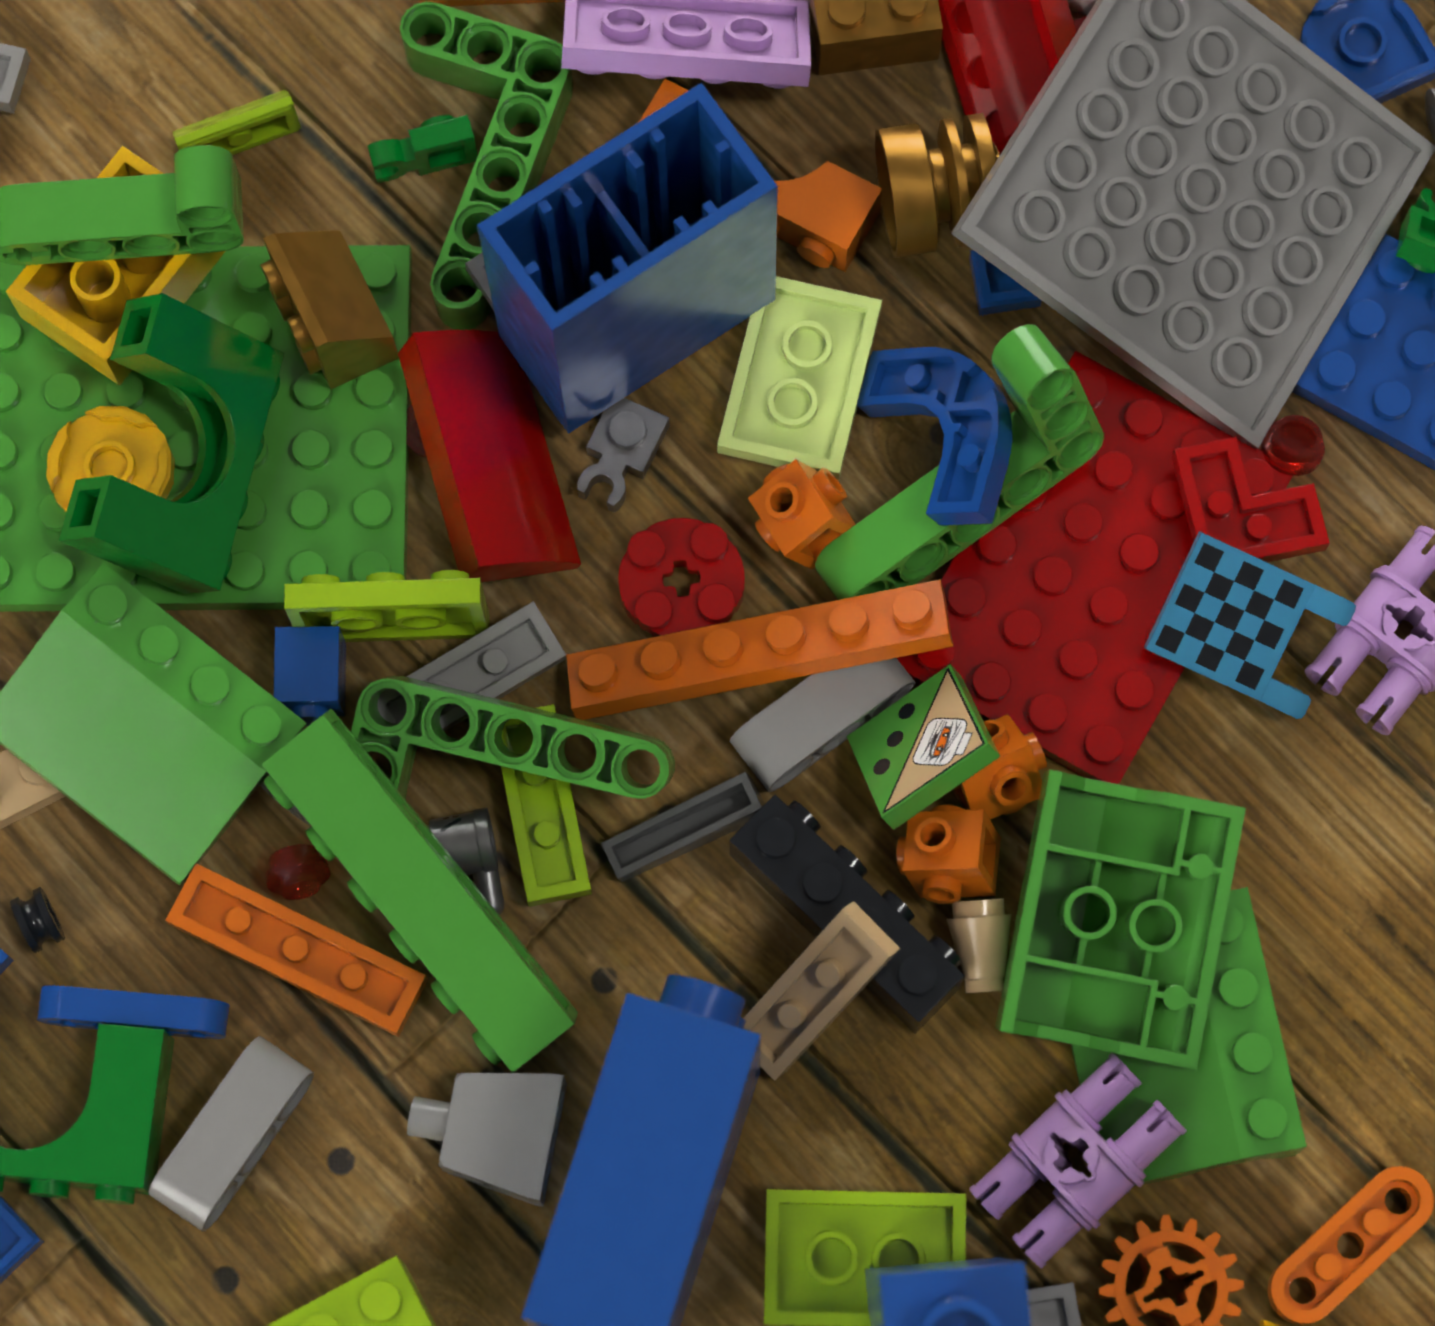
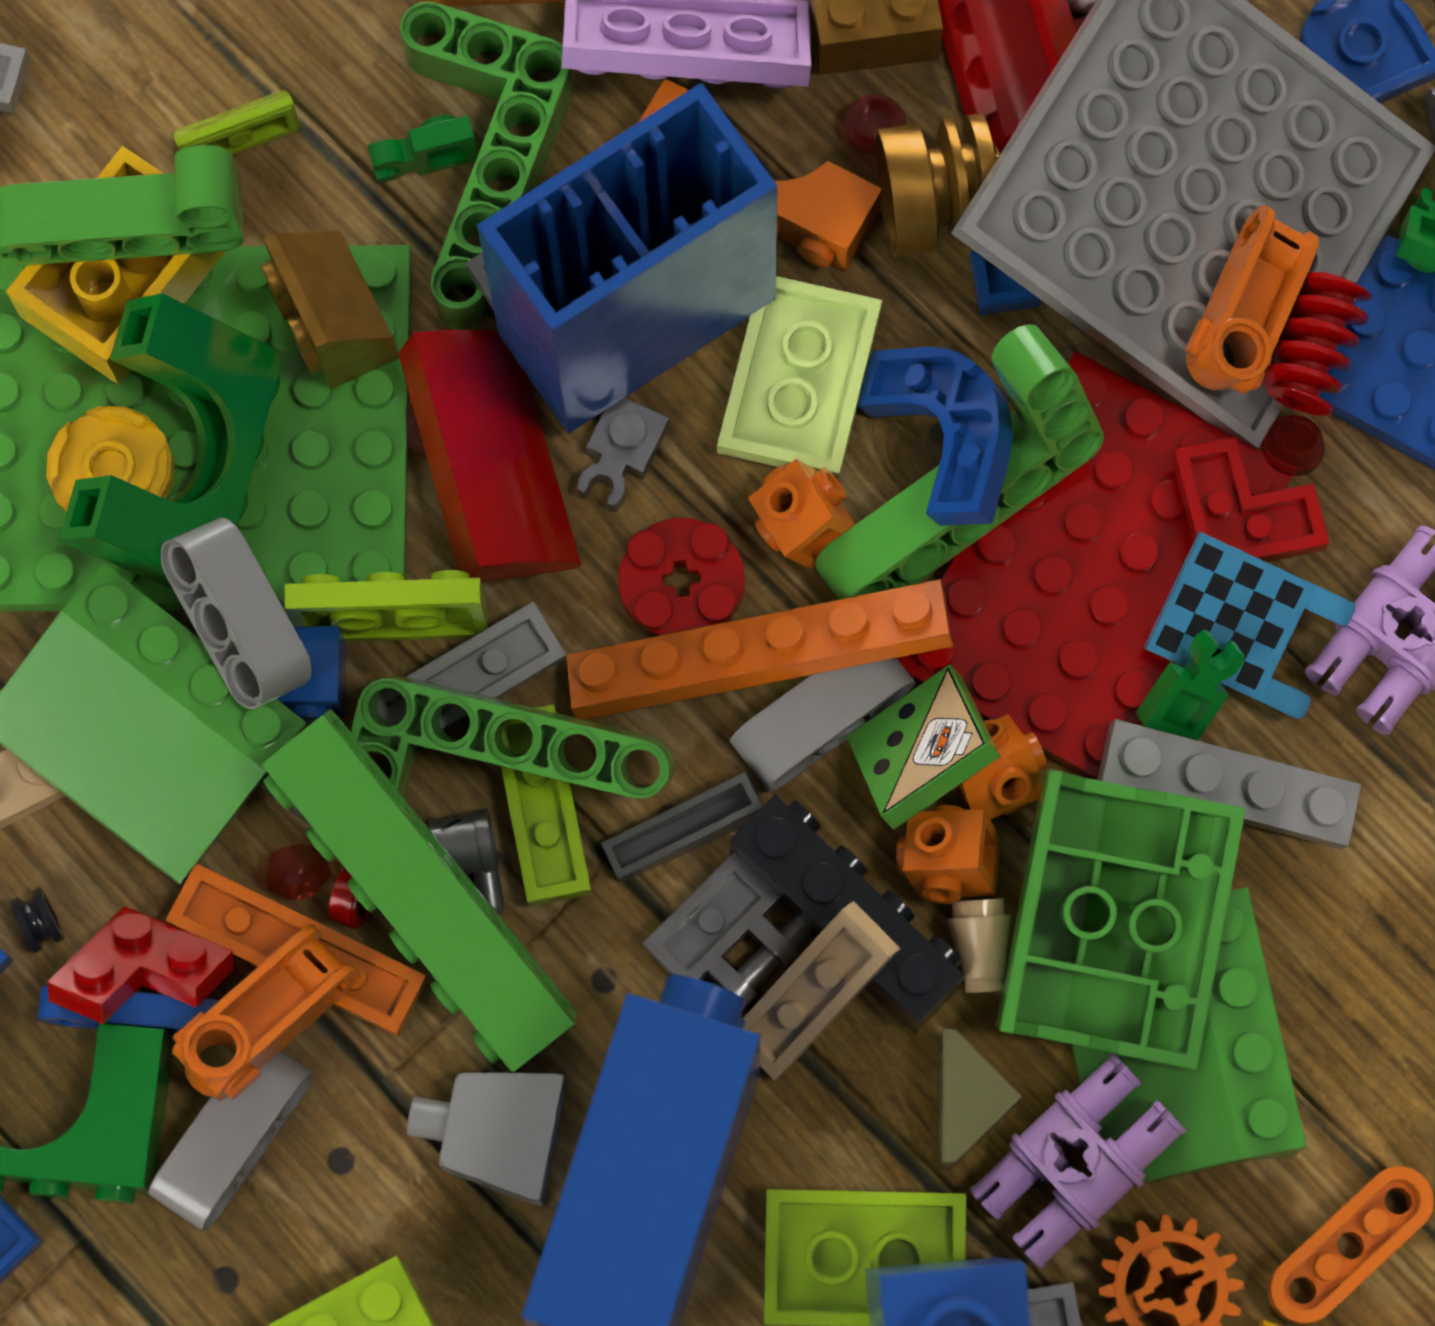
(135, 953): none -> red plate
(236, 613): none -> light grey beam
(263, 1014): none -> orange piece
(344, 906): none -> red tile
(716, 920): none -> flat silver plate
(869, 114): none -> clear red plate
(970, 1098): none -> olive slope
(1191, 696): none -> green plate
(1250, 303): none -> orange piece
(1272, 792): none -> light grey plate
(1311, 343): none -> red piece

